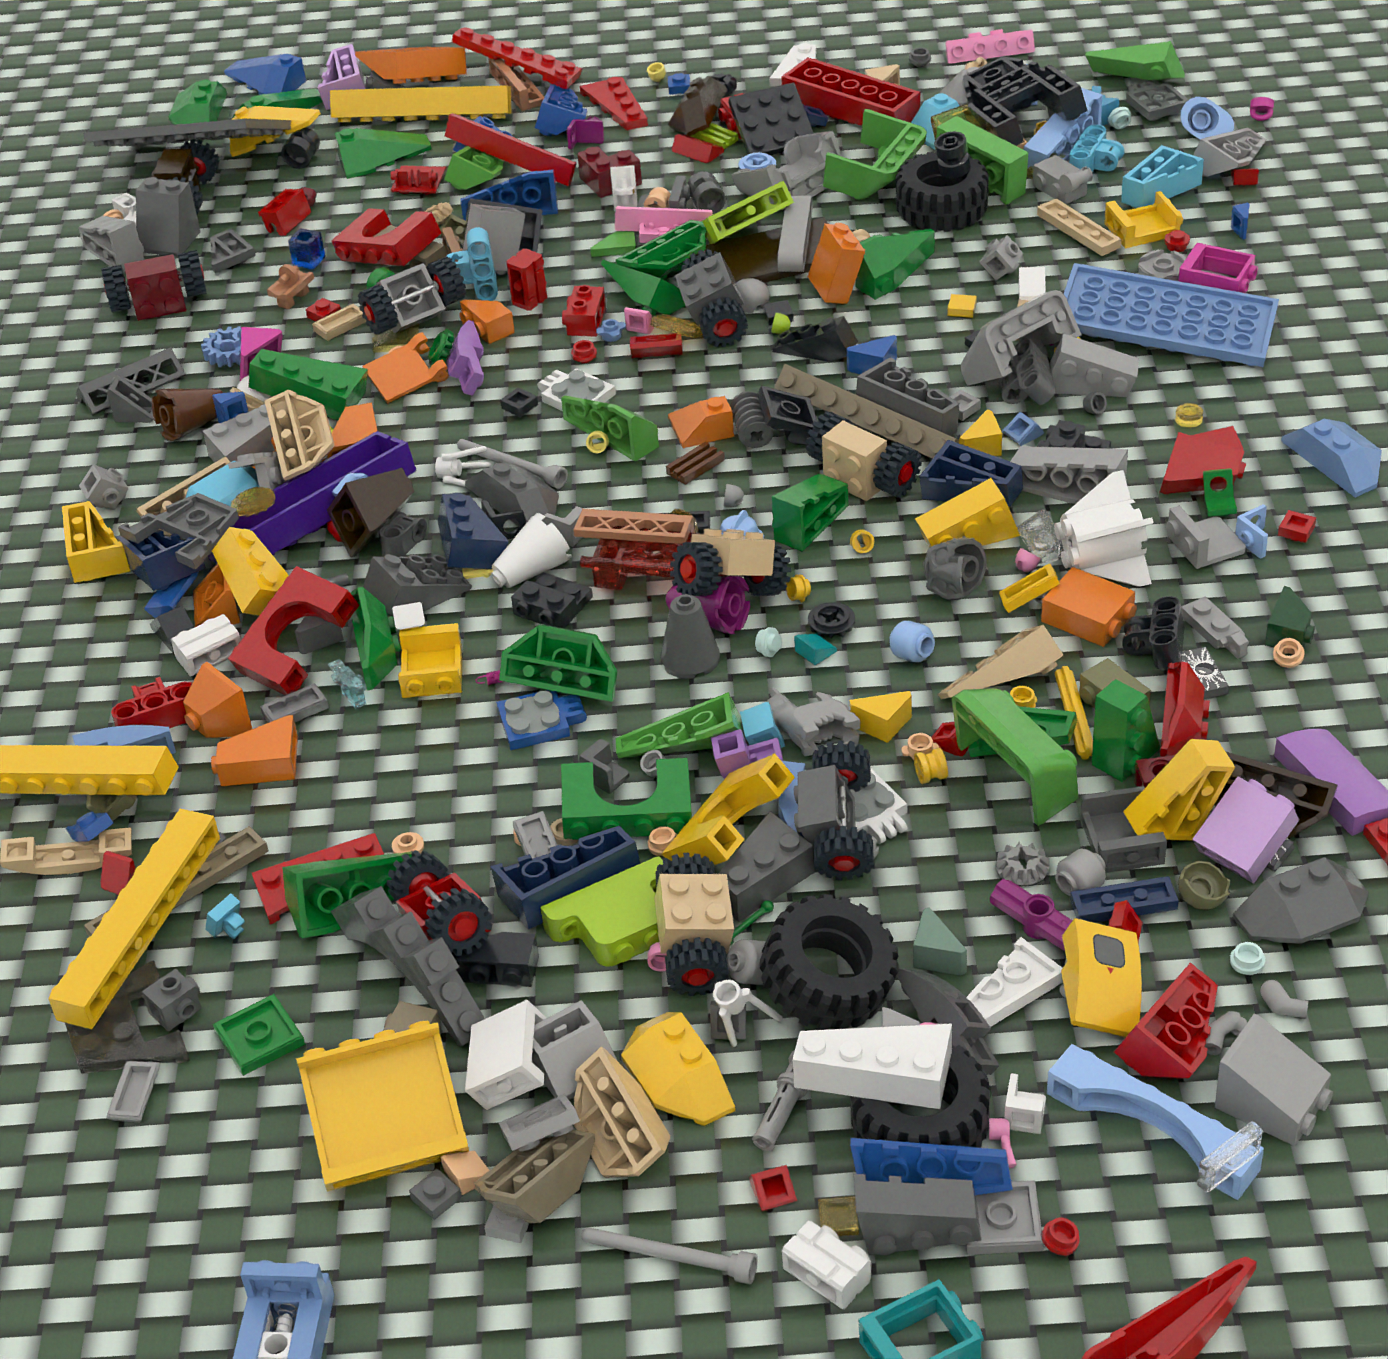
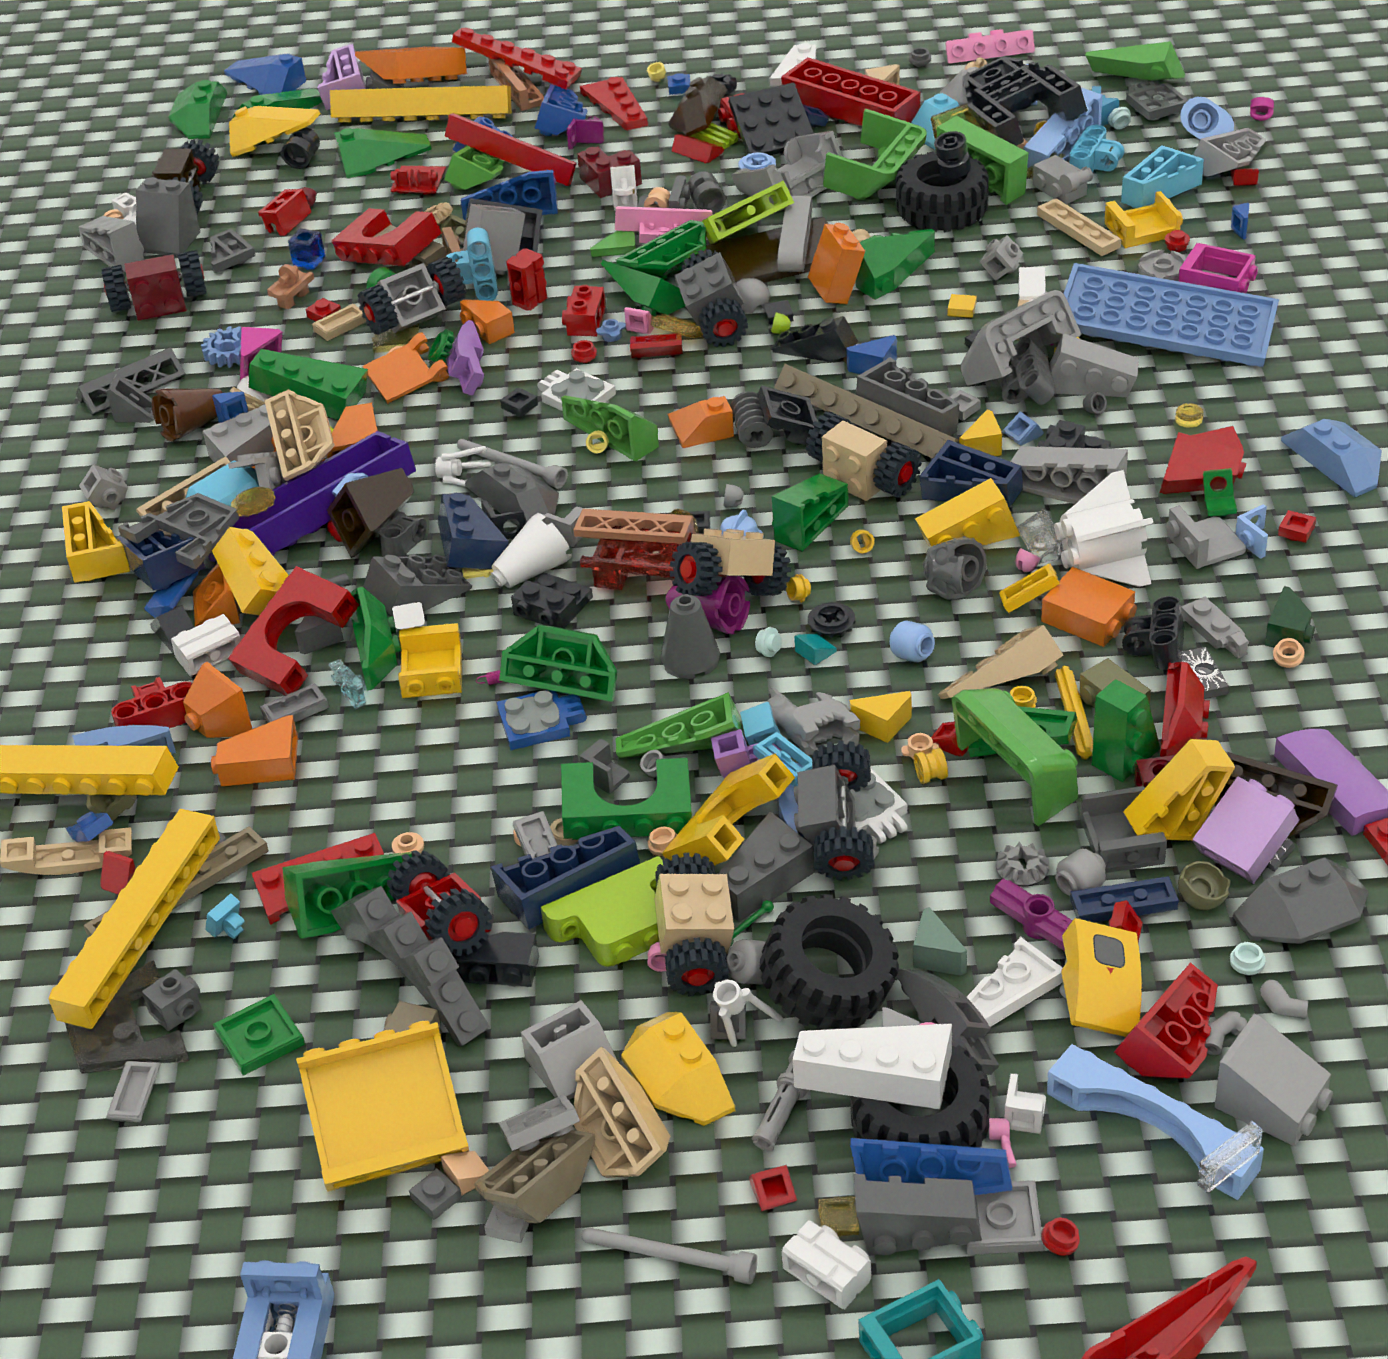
(186, 132): dark grey plate -> none
(502, 1056): white panel -> none
(695, 463): reddish brown tile -> none
(766, 749): none -> medium azure tile

